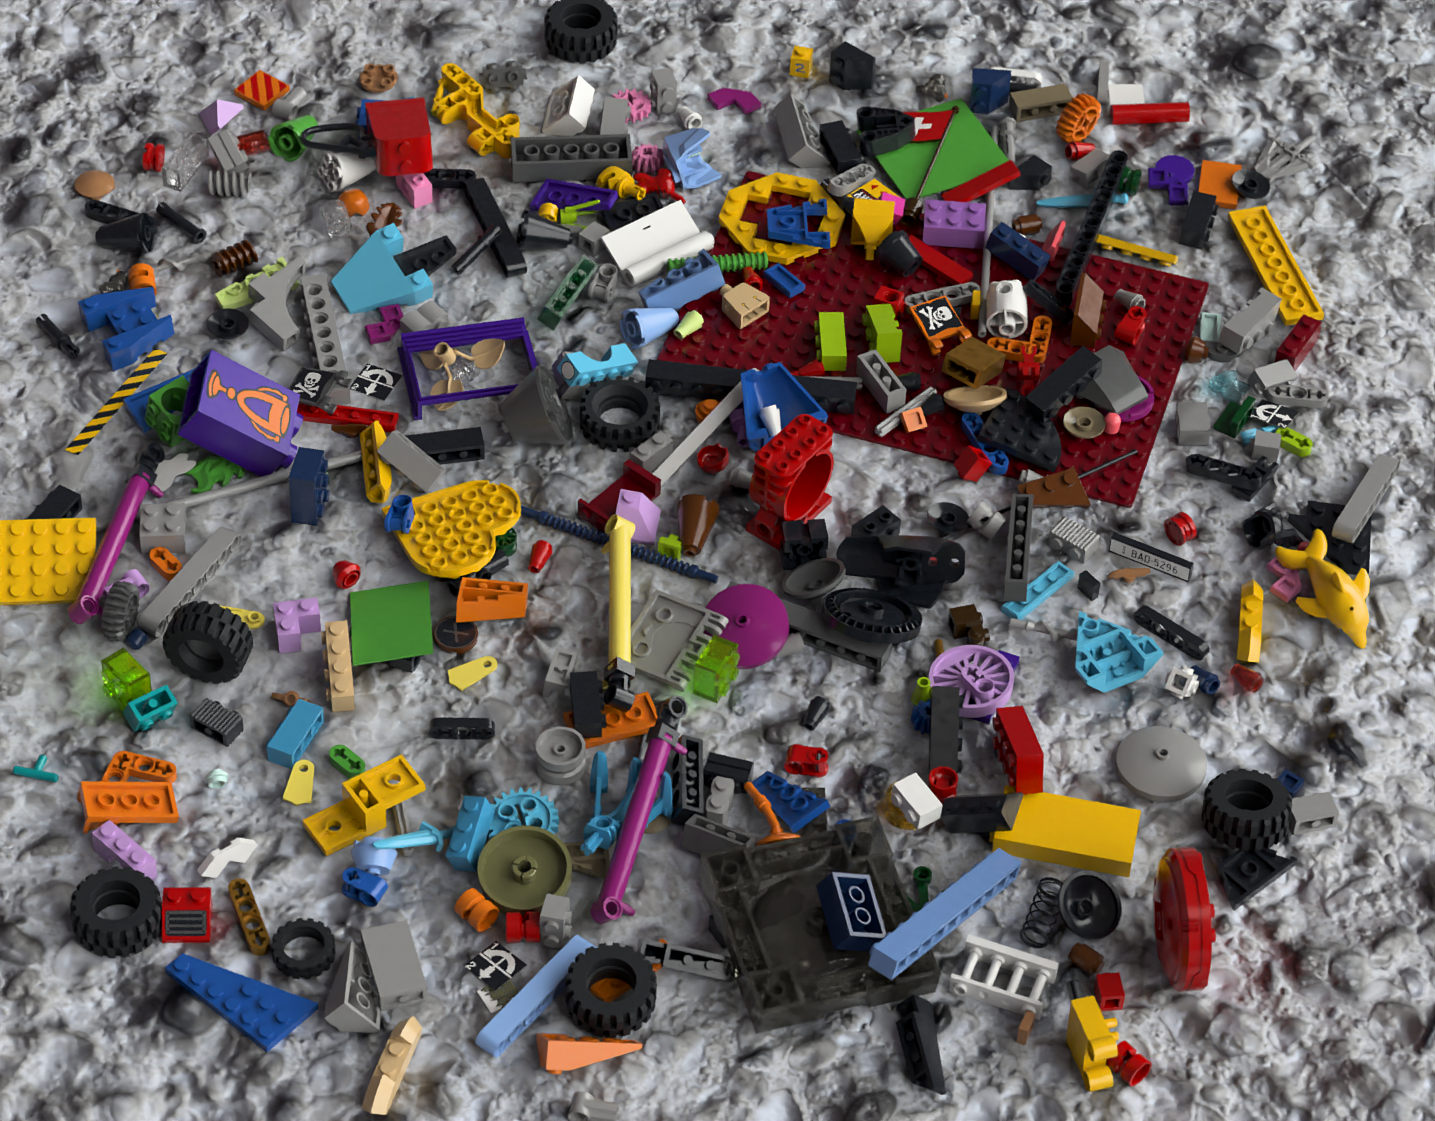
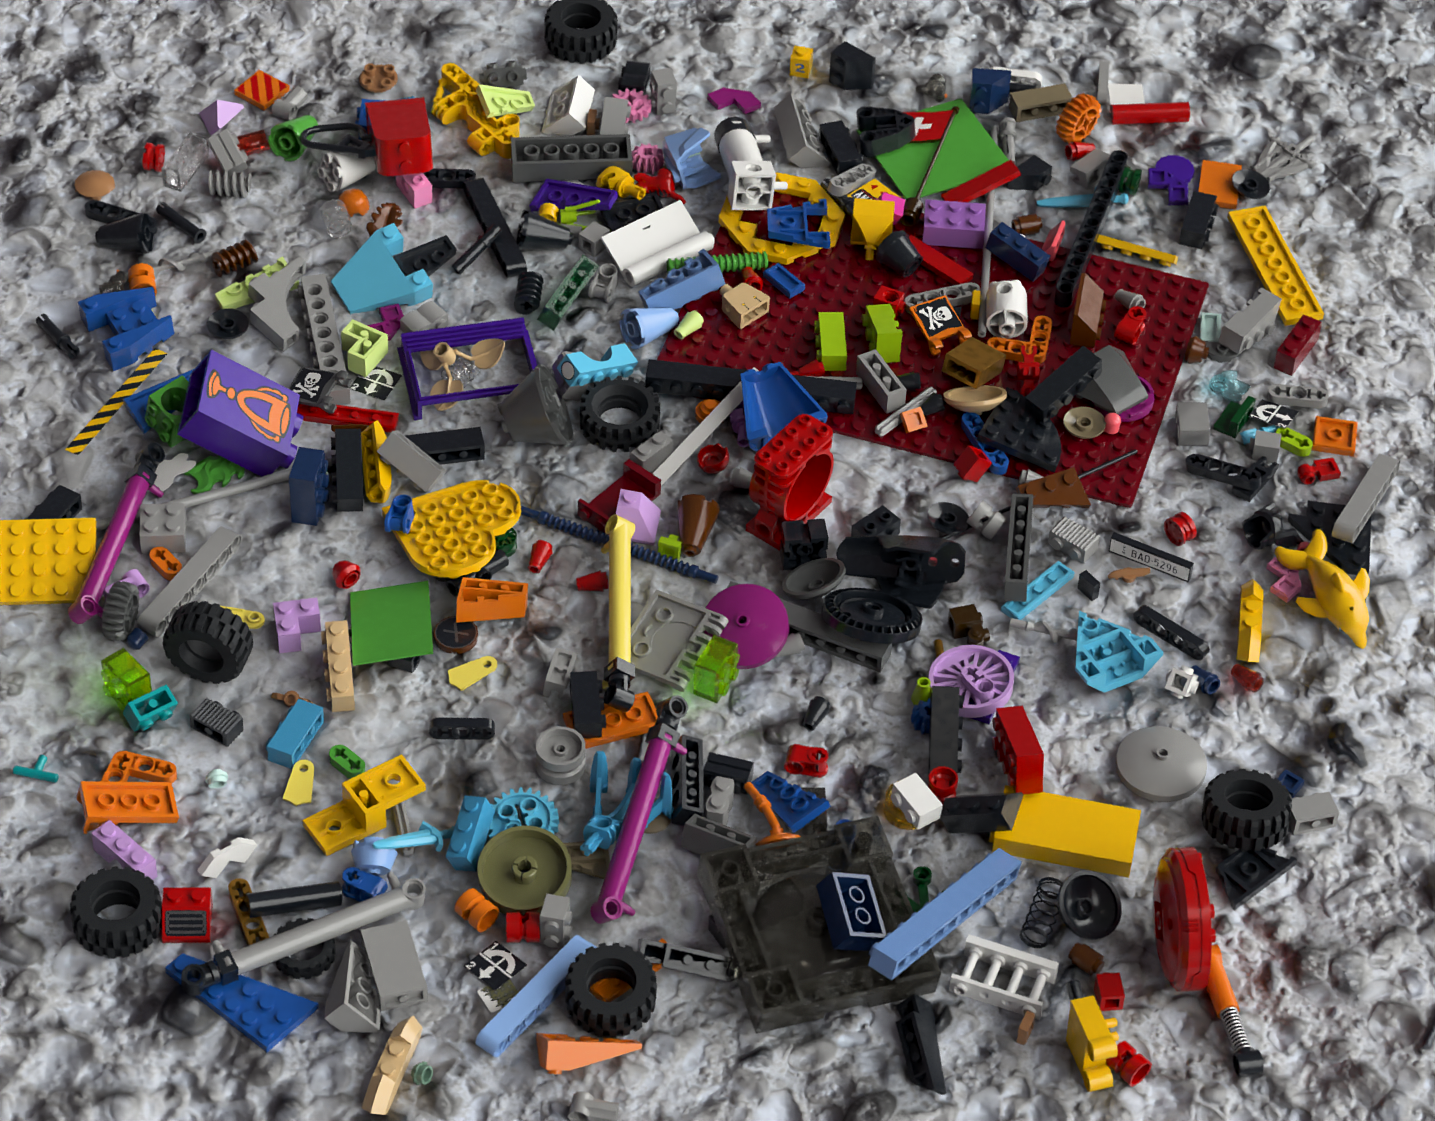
(229, 965): none -> light grey piece
(293, 899): none -> black brick
(348, 472): none -> black brick
(363, 346): none -> yellowish green brick
(422, 1073): none -> sand green plate
(504, 101): none -> yellowish green wing
(528, 292): none -> black piece
(593, 122): none -> medium nougat plate
(593, 582): none -> red cone
(635, 76): none -> black brick
(690, 118): white cone -> none
(749, 176): none -> white piece
(771, 418): white cone -> none
(1048, 301): black beam -> none
(1245, 1059): none -> piece
(1272, 375): light grey hinge -> none
(1324, 469): none -> red plate
(1334, 436): none -> orange tile

